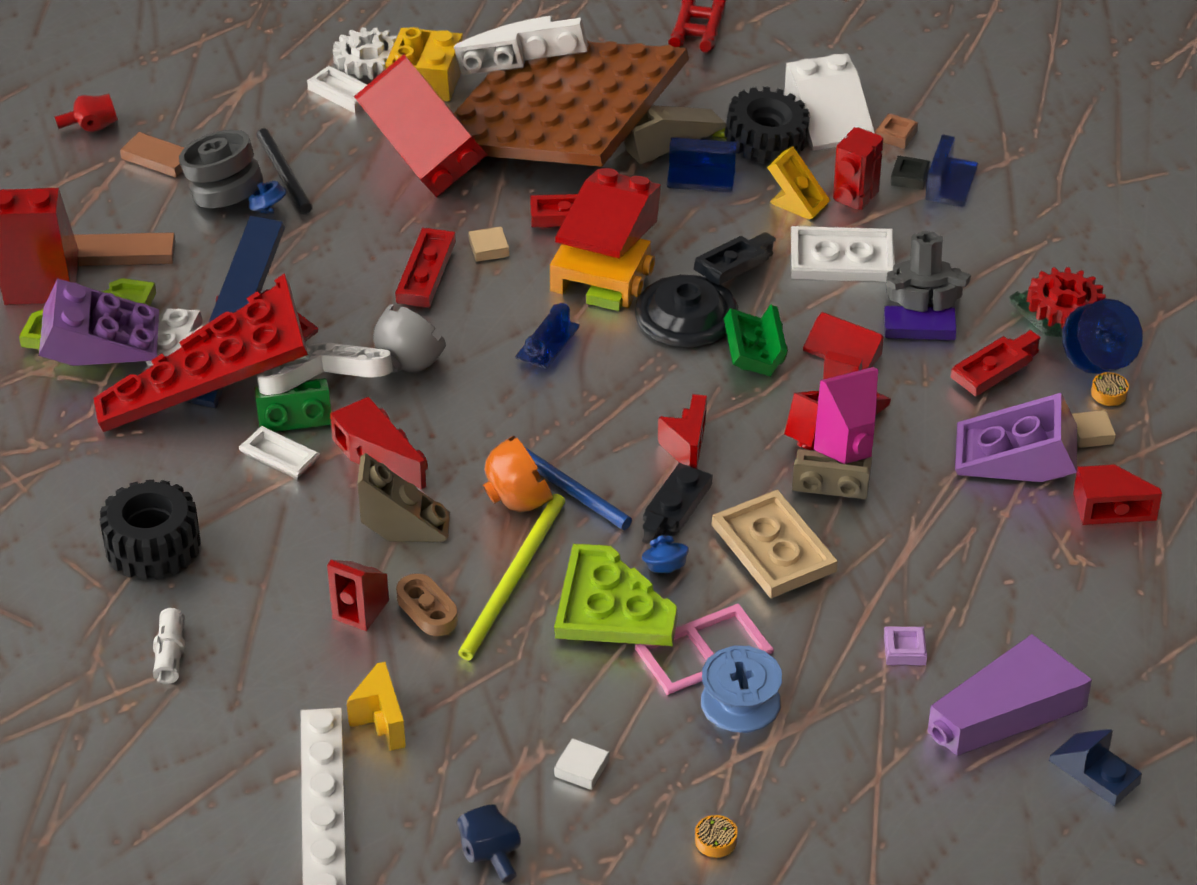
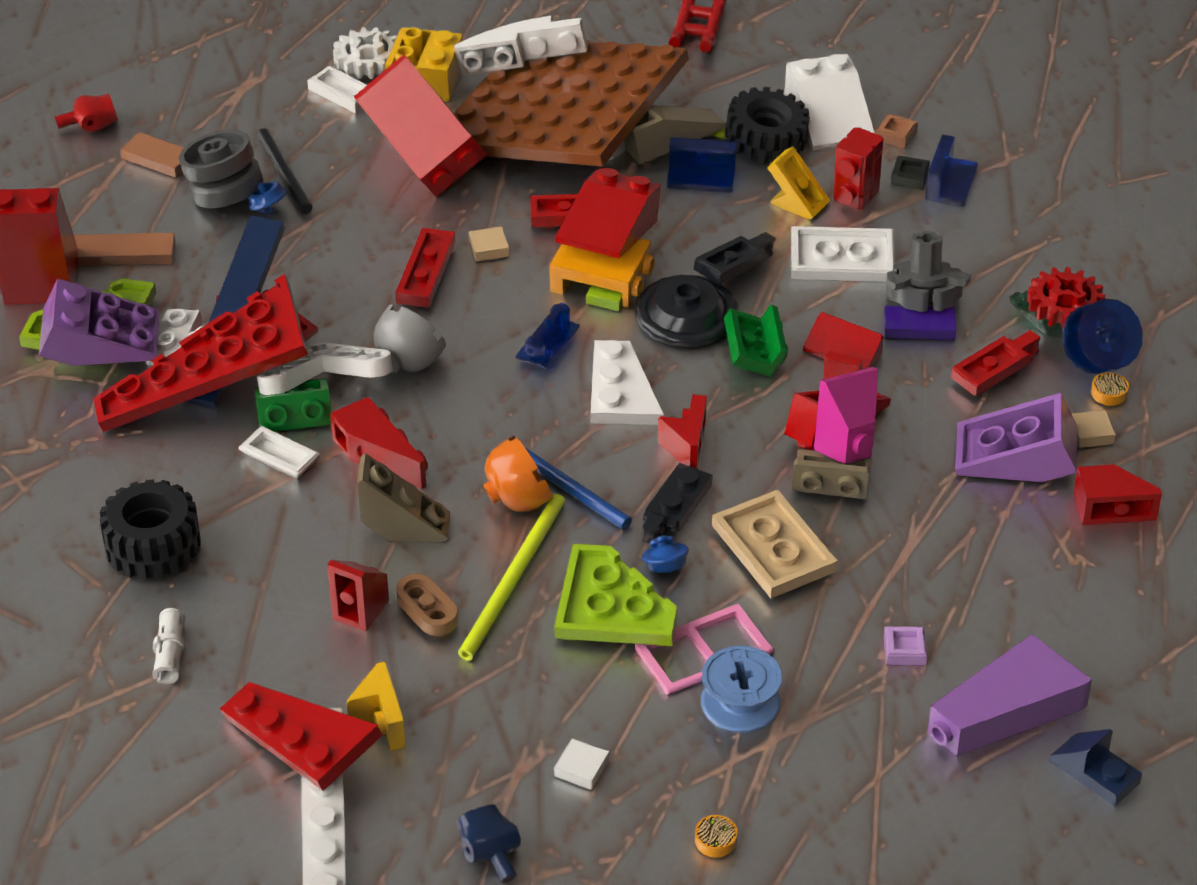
(301, 733): none -> red wing
(621, 387): none -> white wing

